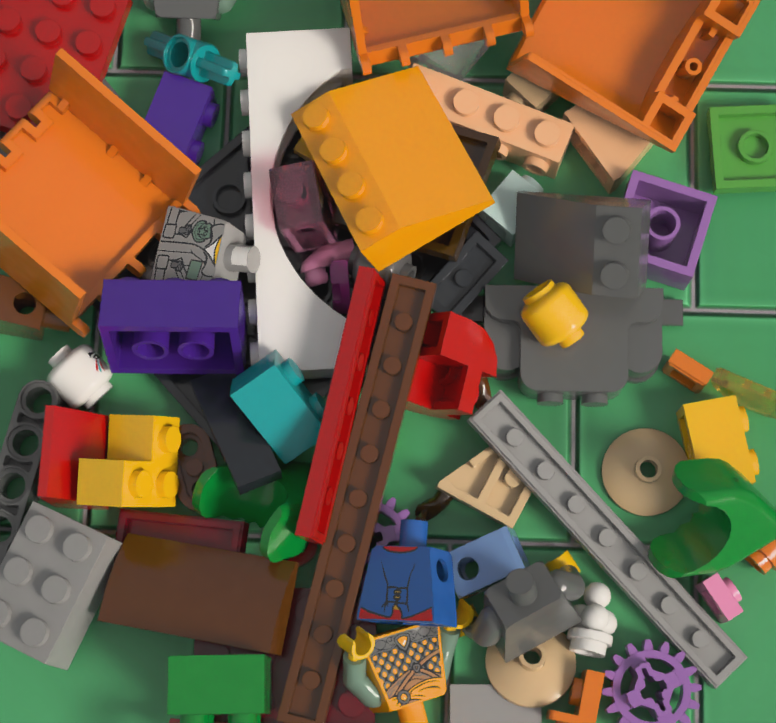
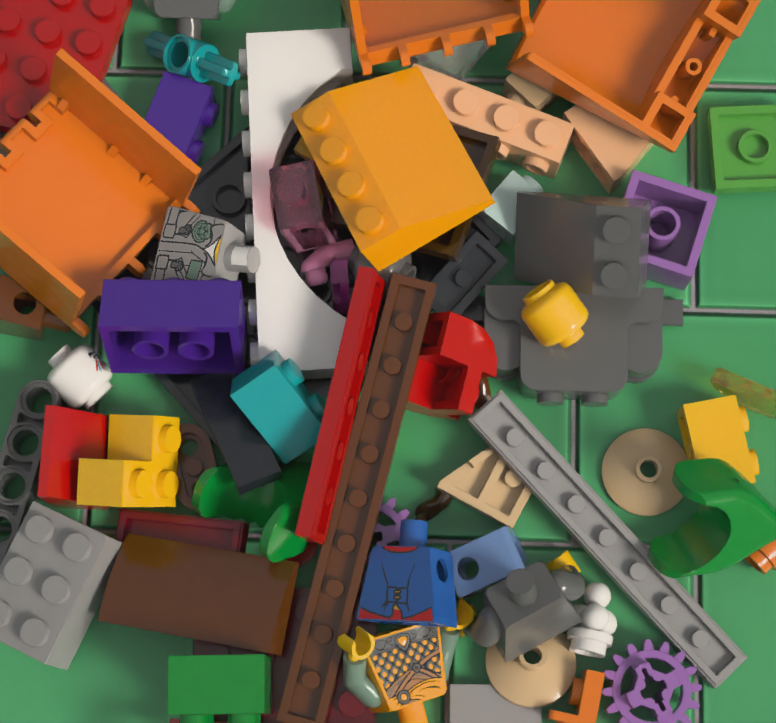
(687, 371): orange tile -> none
(721, 597): bright pink plate -> none

